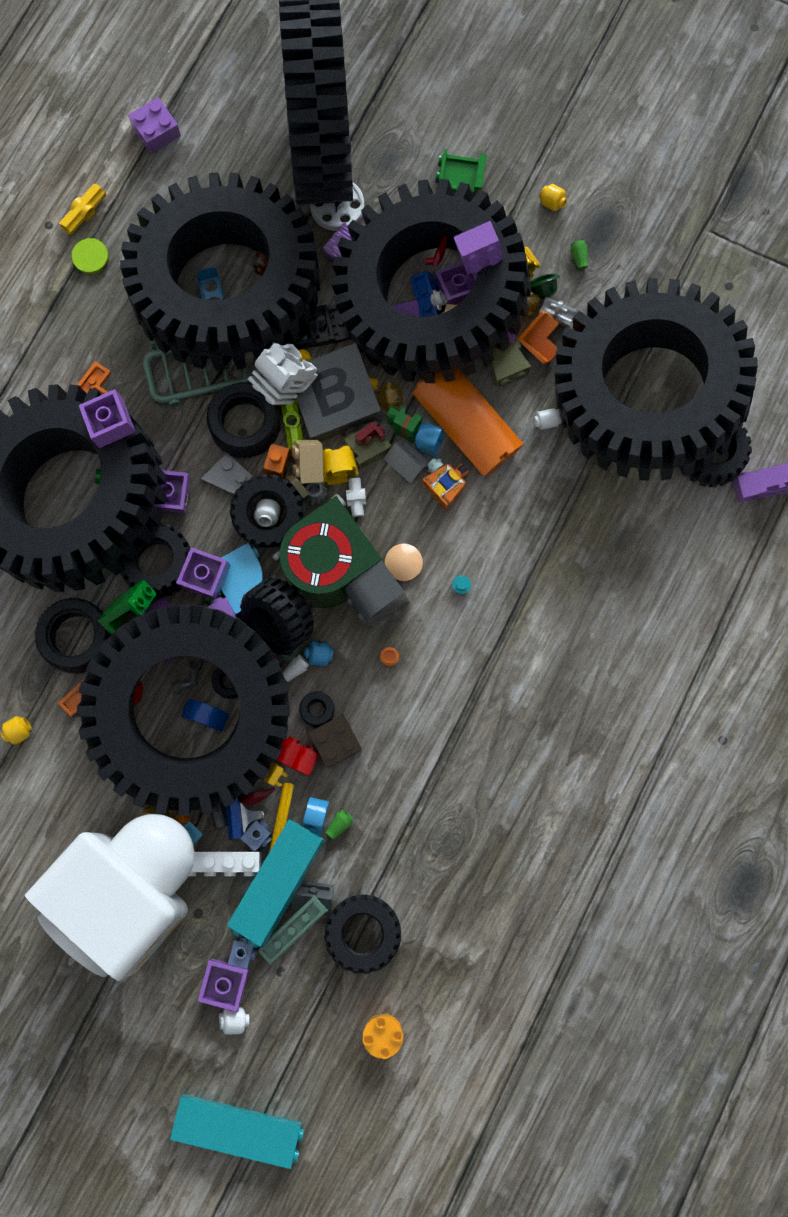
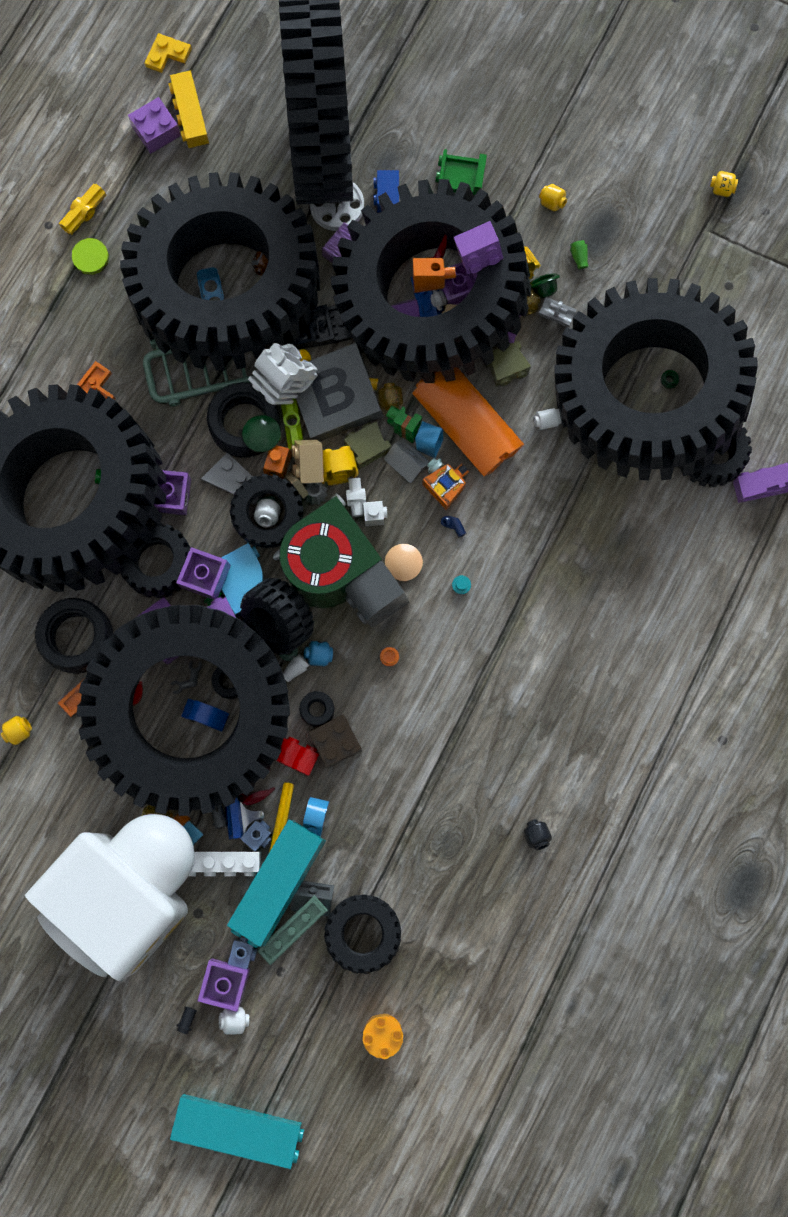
(107, 418): medium lavender brick -> none
(135, 599): green panel -> none
(164, 48): none -> yellow plate
(186, 1020): none -> black pin
(189, 109): none -> yellow brick
(261, 433): none -> dark green dish
(275, 772): yellow tile -> none
(339, 824): bright green cone -> none
(367, 434): dark red bracket -> none
(374, 513): none -> white brick
(387, 182): none -> blue brick
(430, 274): none -> orange torso
(453, 523): none -> dark blue arm
(536, 337): orange panel -> none
(537, 835): none -> black head
(670, 374): none -> dark green plate
(724, 184): none -> yellow head

